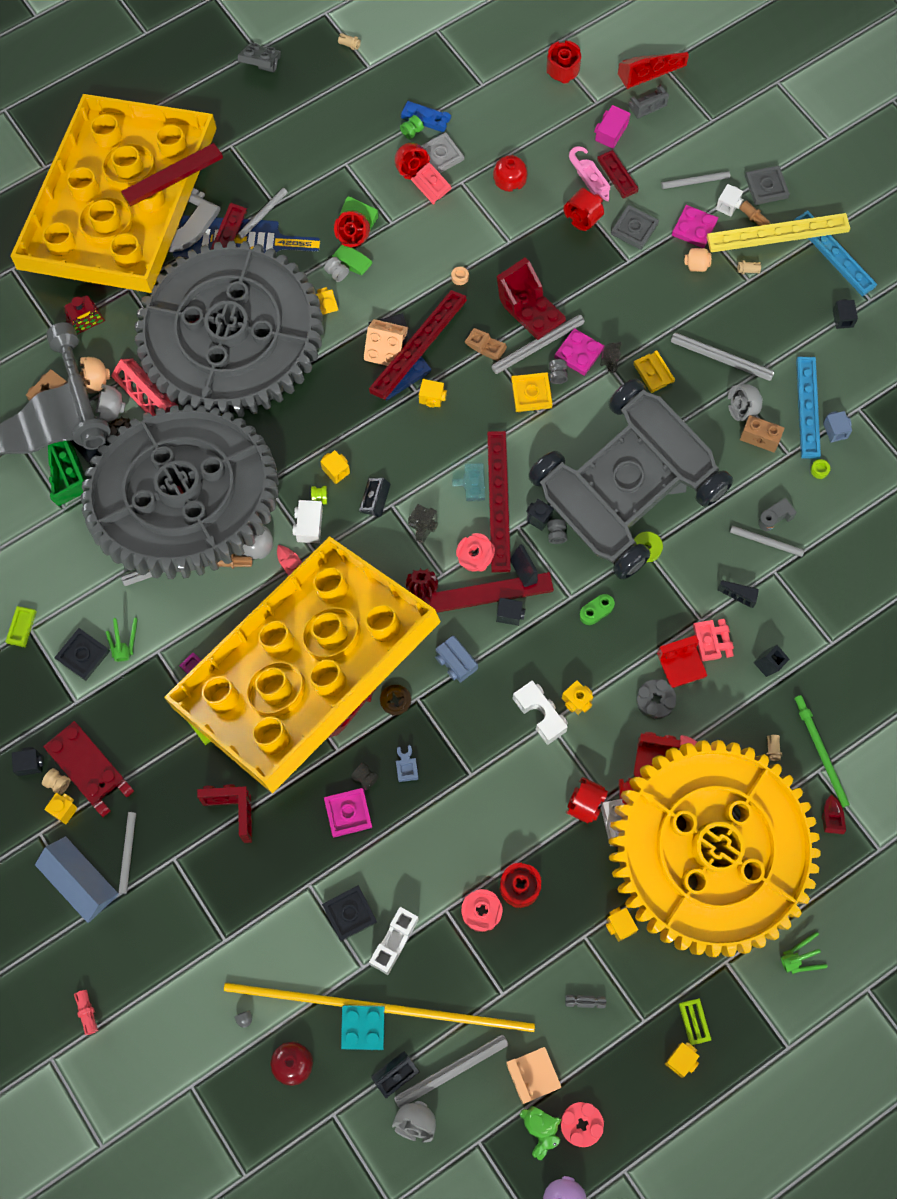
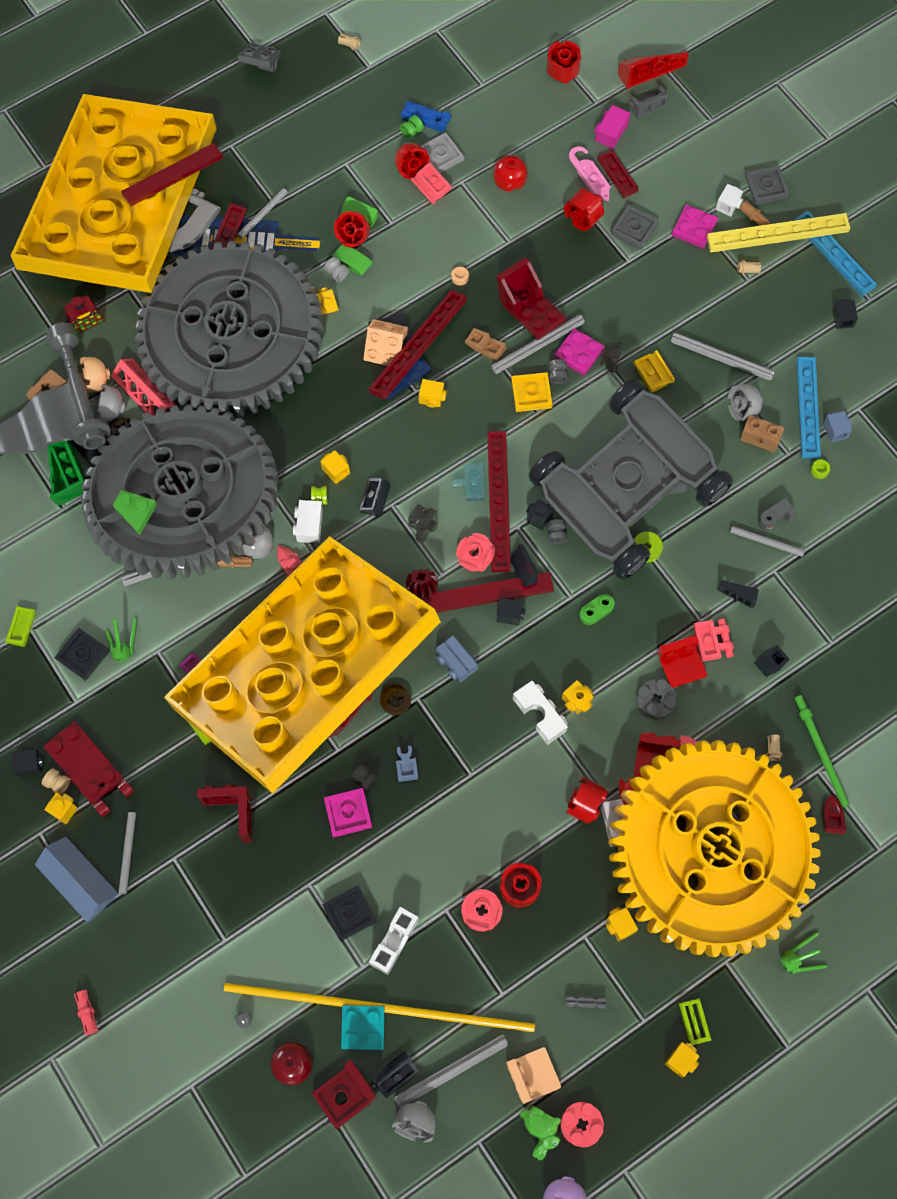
(134, 509): none -> bright green wing
(357, 1090): none -> dark red bracket
(695, 180): light grey bar -> none
(698, 259): light nougat head -> none

